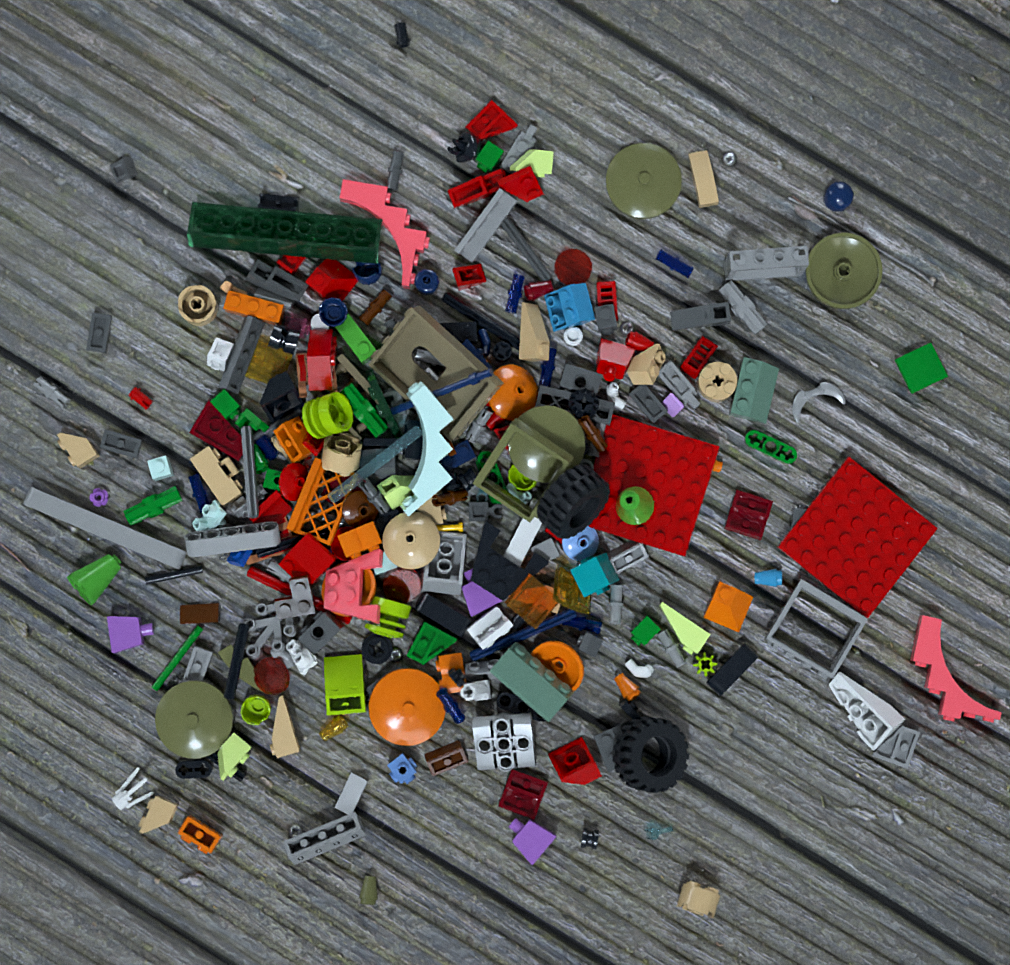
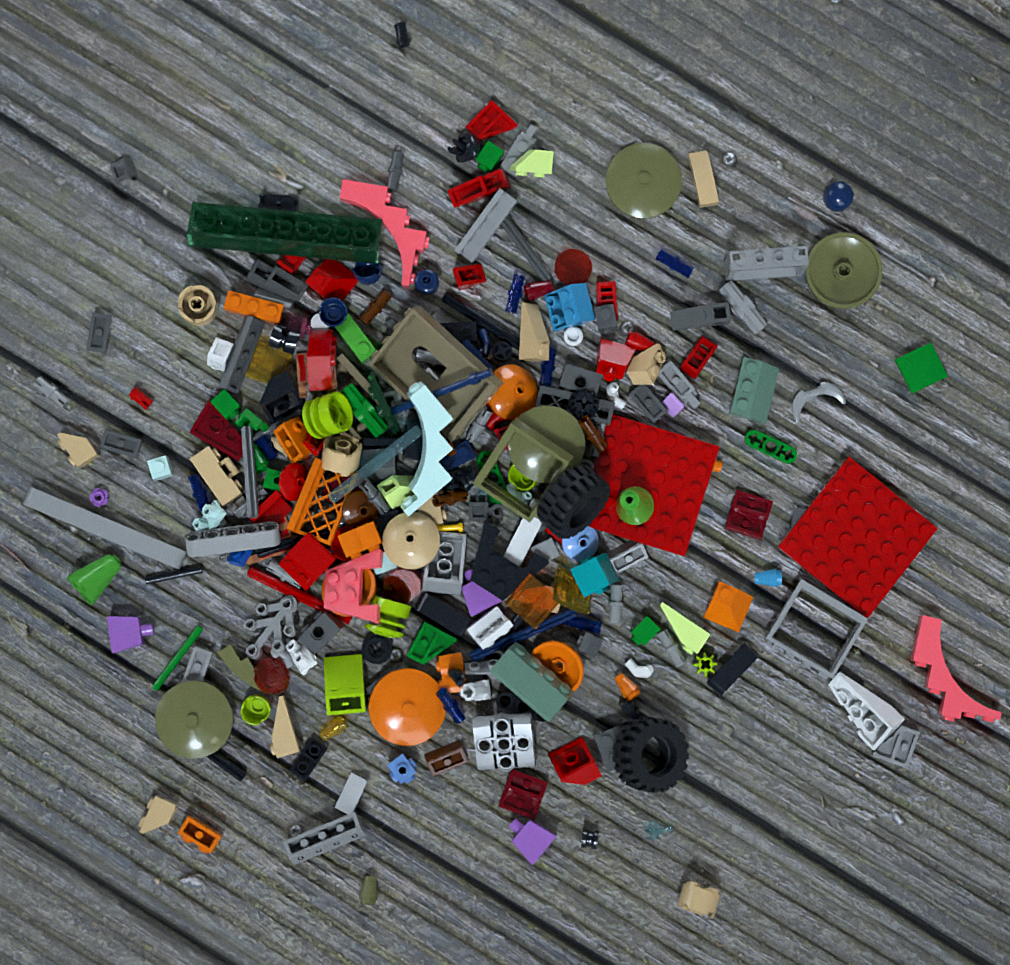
(123, 797): white plant -> none
(153, 506): green piece -> none
(193, 774): black beam -> none
(199, 613): reddish brown slope -> none
(228, 286): light nougat hand -> none
(231, 754): yellowish green slope -> none
(236, 661): black axle -> none
(299, 603): plate -> none
(308, 759): none -> black slope
(522, 184): red wing -> none
(722, 372): tan brick -> none

